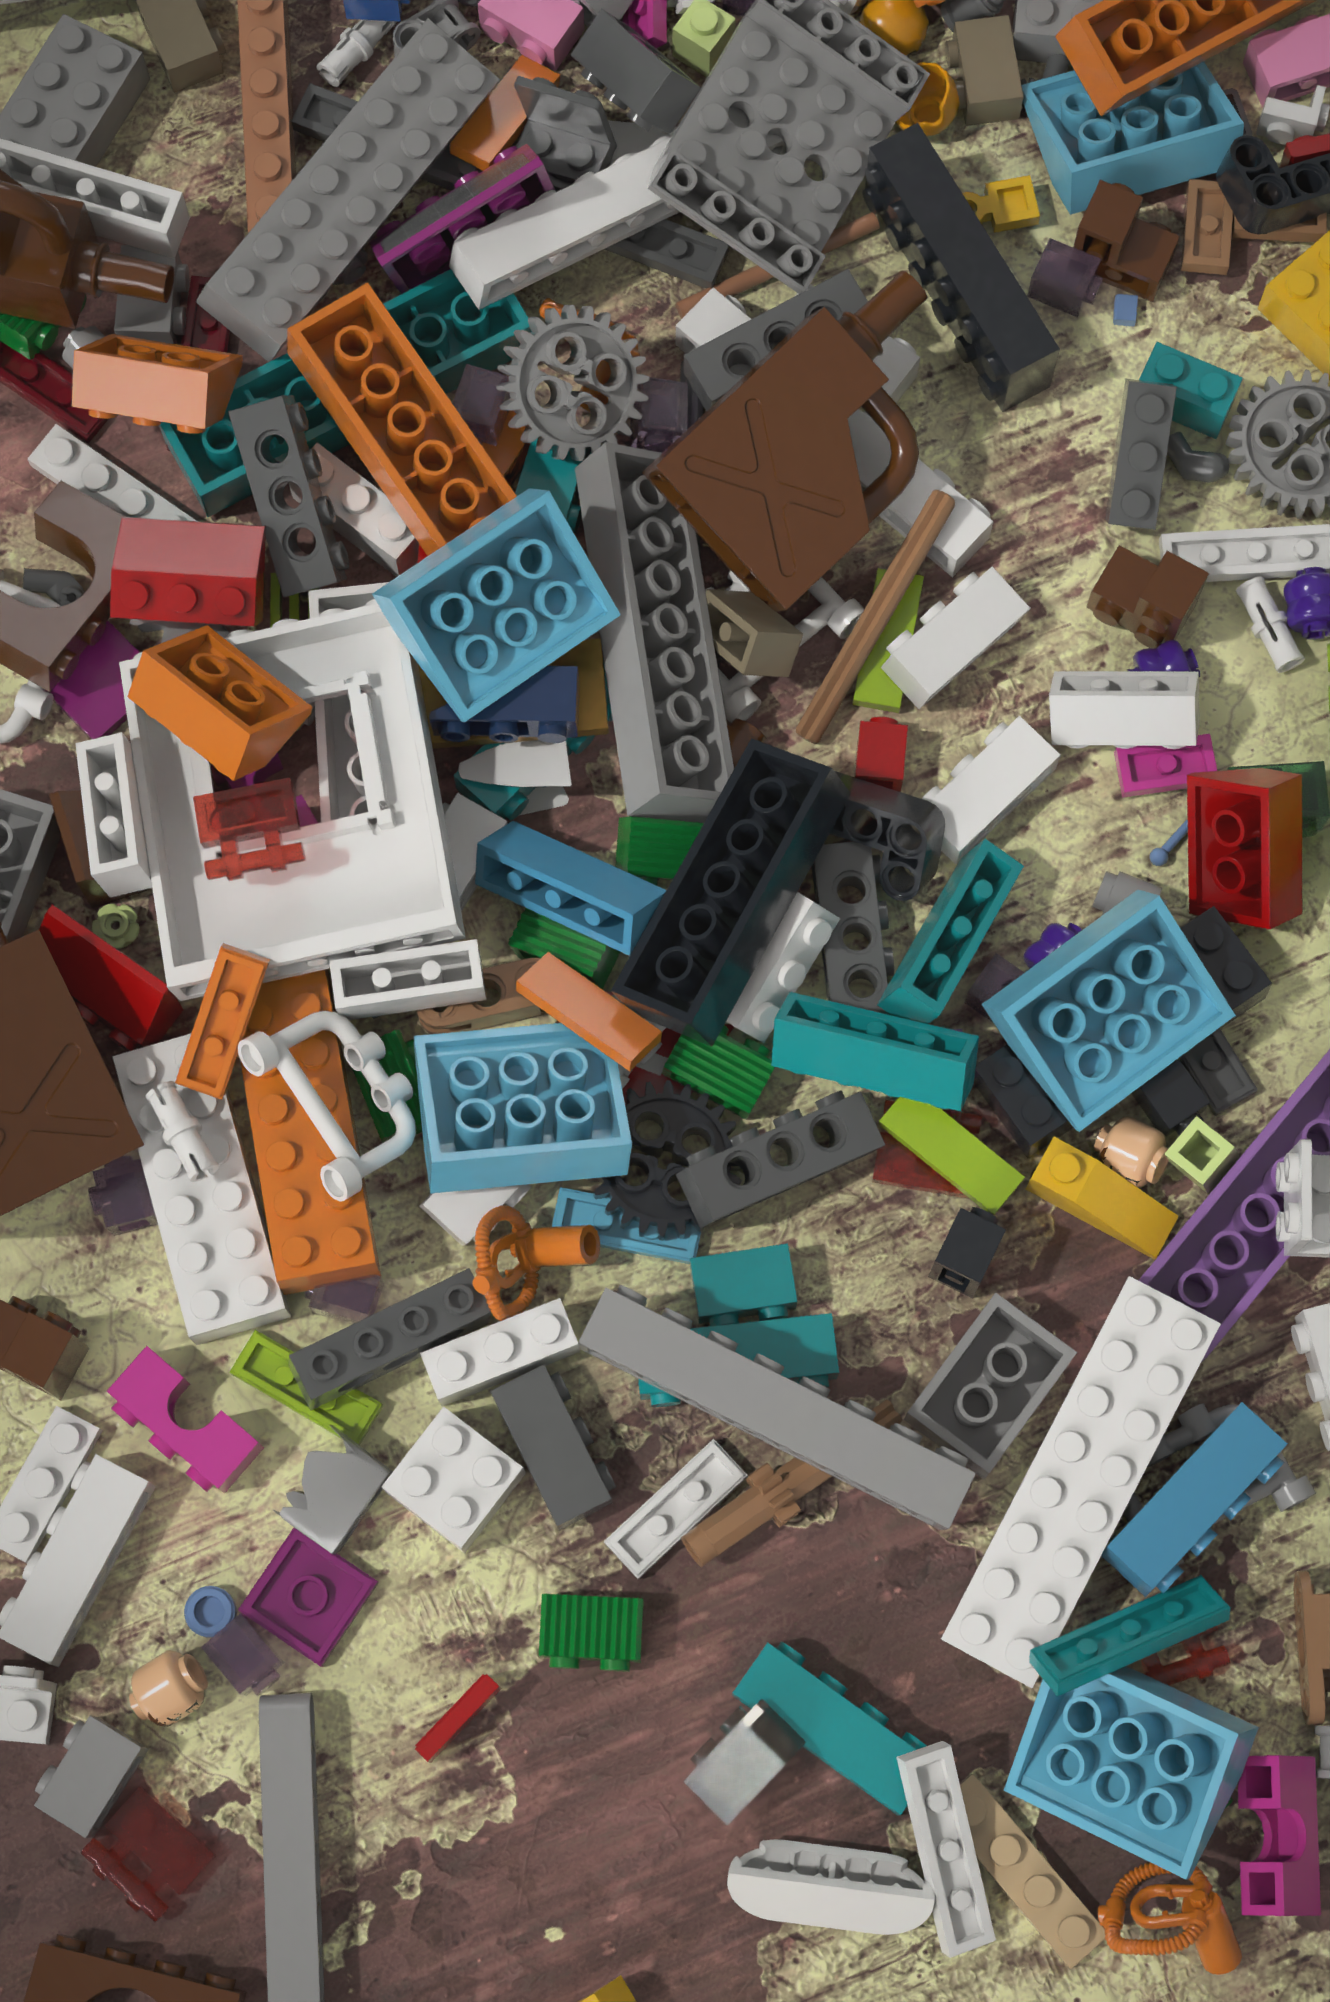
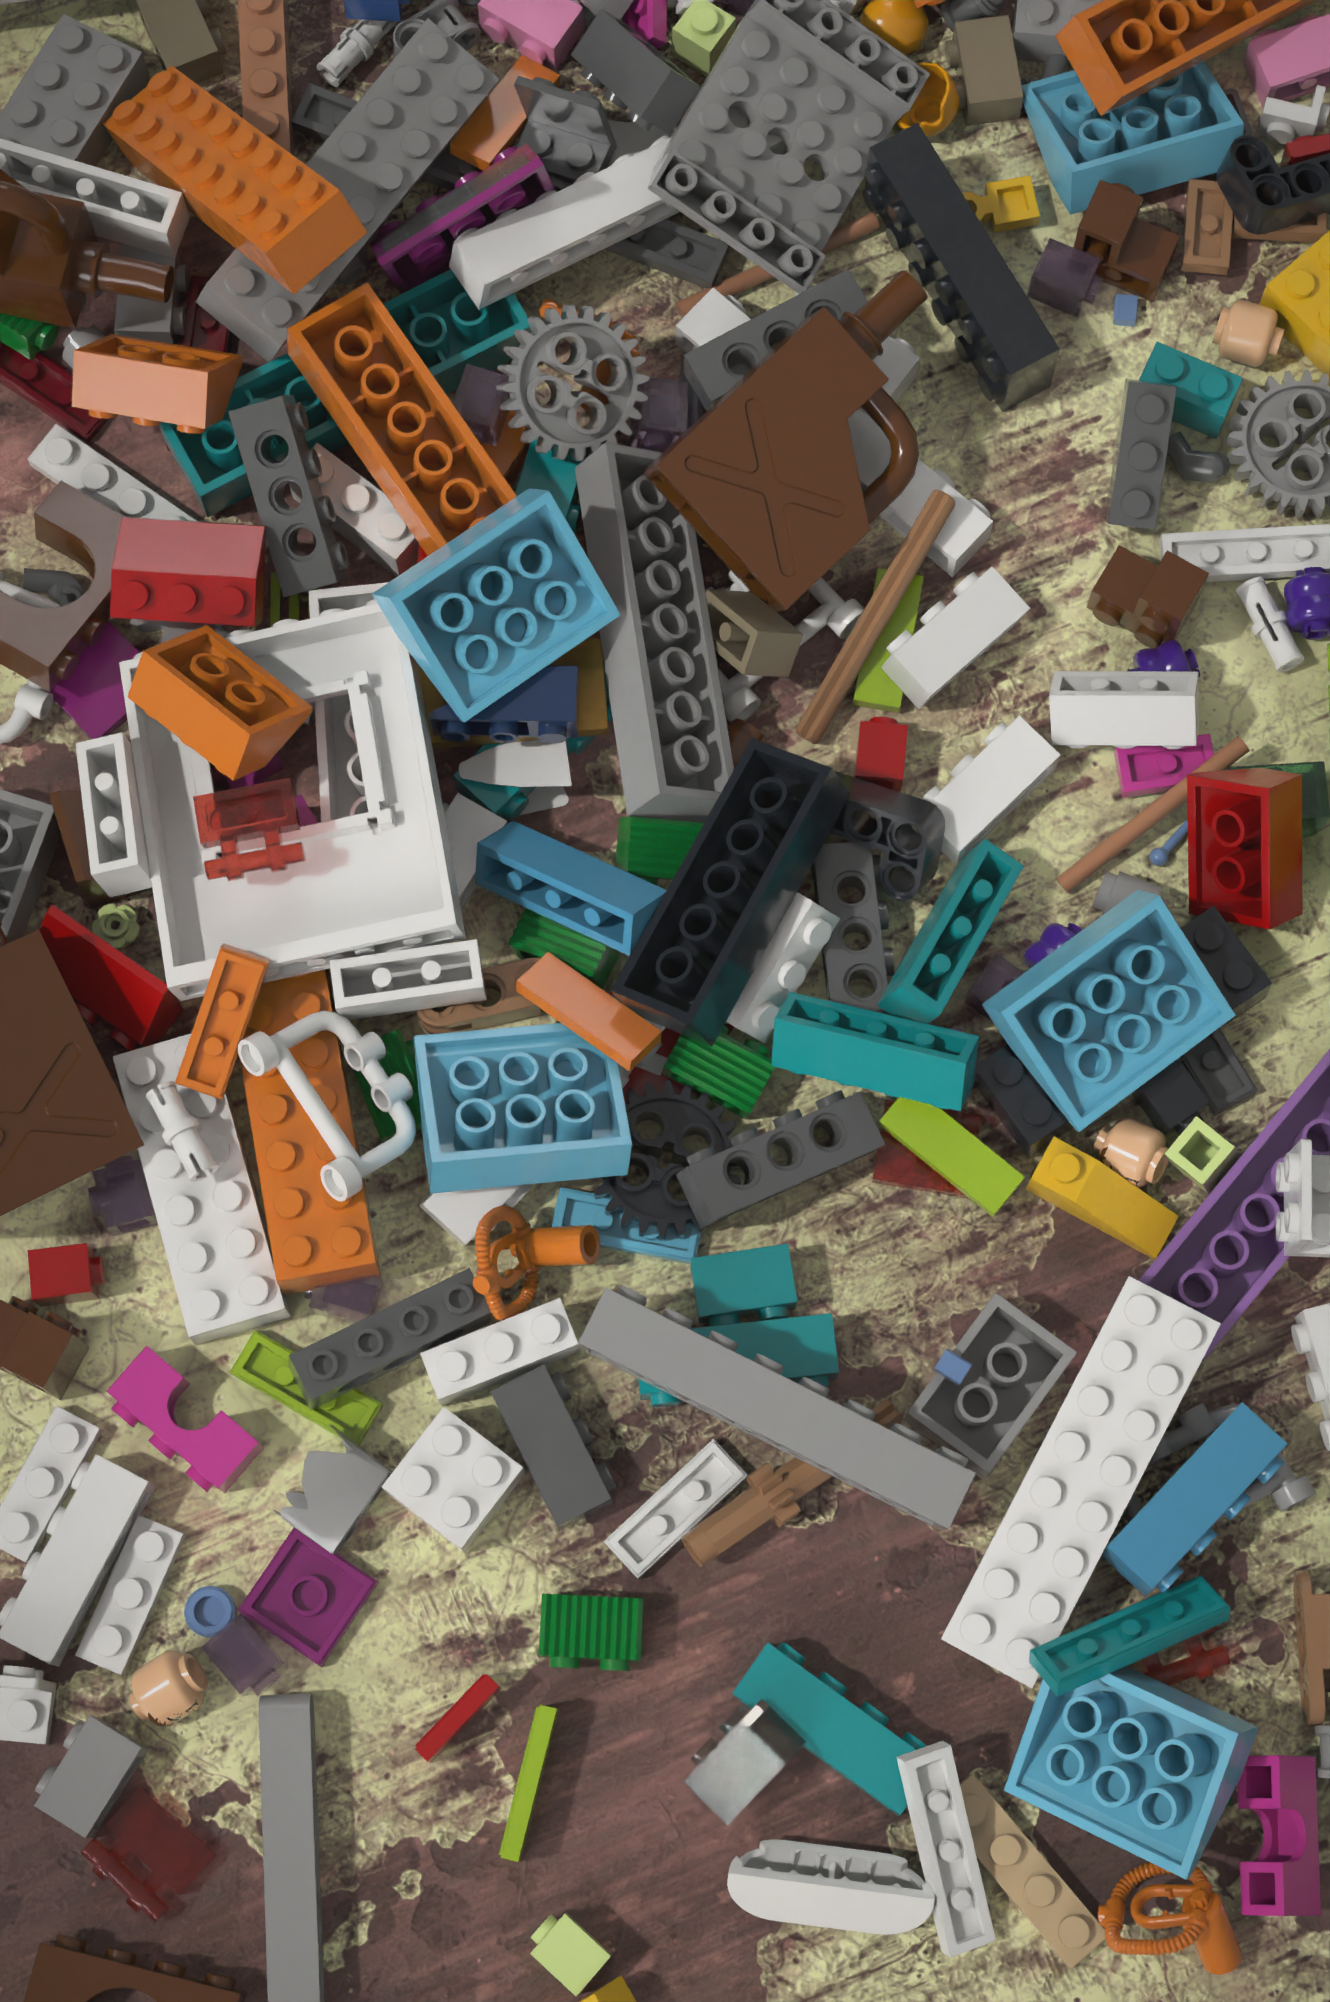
(65, 1274): none -> red brick
(130, 1595): none -> white plate
(235, 179): none -> orange brick
(528, 1783): none -> lime tile
(568, 1952): none -> yellowish green brick
(952, 1367): none -> medium blue piece
(967, 1251): black brick -> none
(1146, 818): none -> nougat axle
(1248, 333): none -> light nougat head

